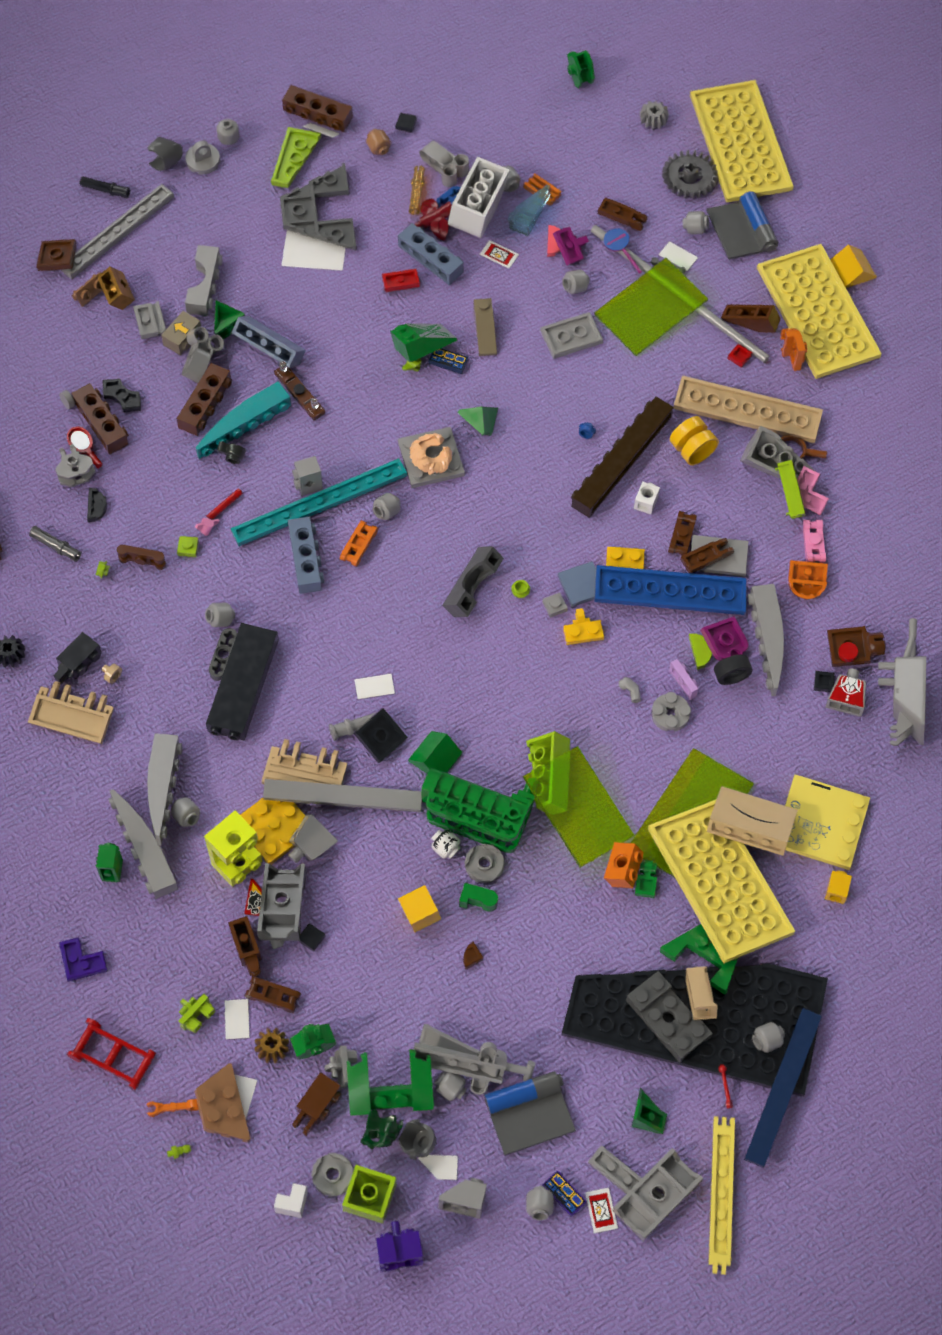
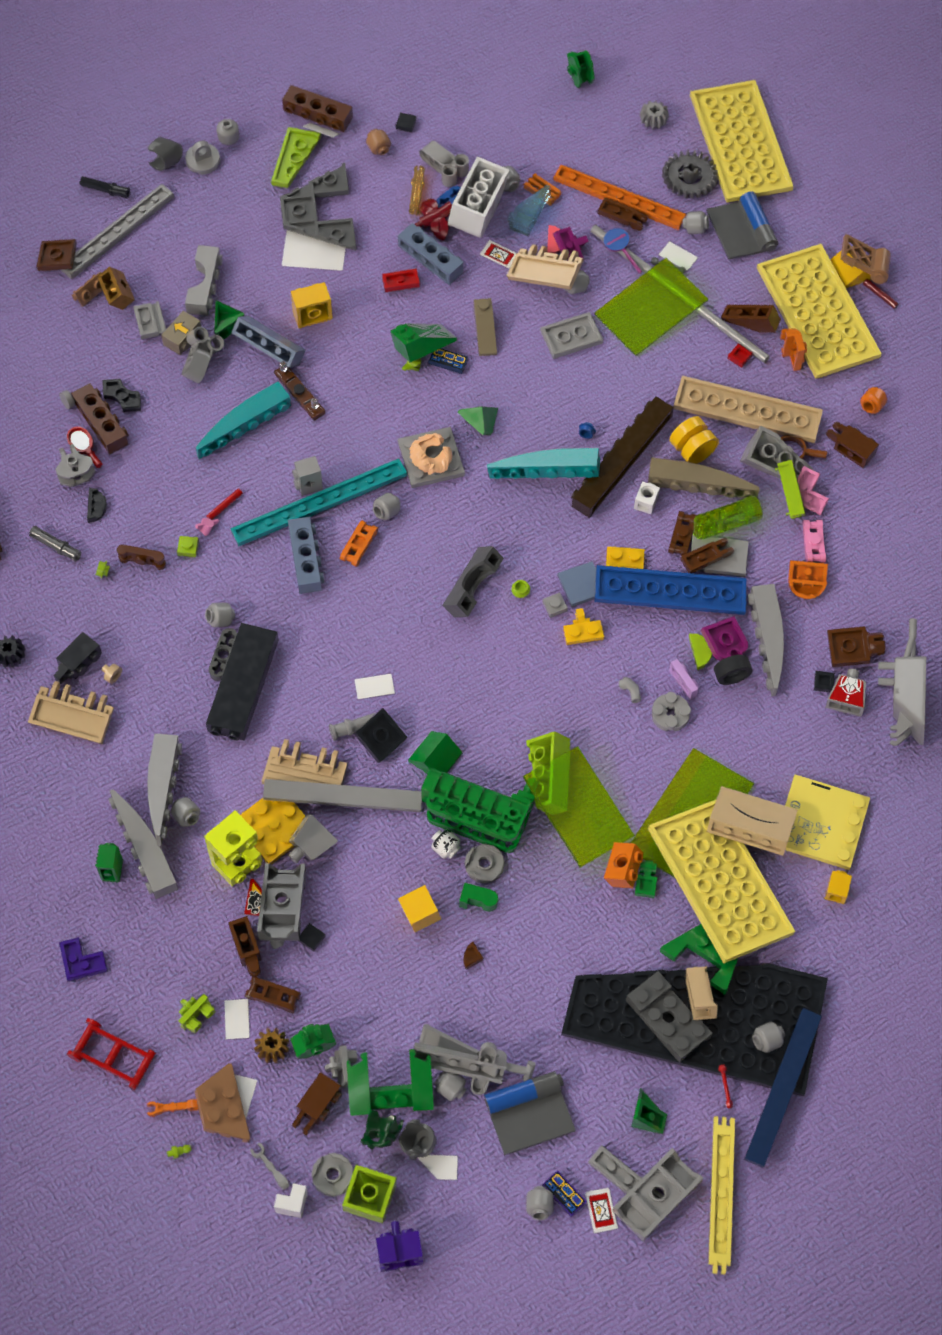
(213, 376): reddish brown brick -> none
(233, 452): pearl dark grey piece -> none
(280, 1179): none -> light grey piece
(311, 305): none -> yellow brick
(465, 1198): light grey slope -> none
(545, 267): none -> tan hinge
(548, 464): none -> teal slope
(601, 189): none -> orange tile
(698, 478): none -> dark tan slope
(727, 517): none -> clear neon green beam
(848, 652): red tile -> none
(853, 444): none -> reddish brown hinge
(873, 400): none -> orange head
(877, 261): none -> medium nougat piece
(890, 301): none -> dark red piece

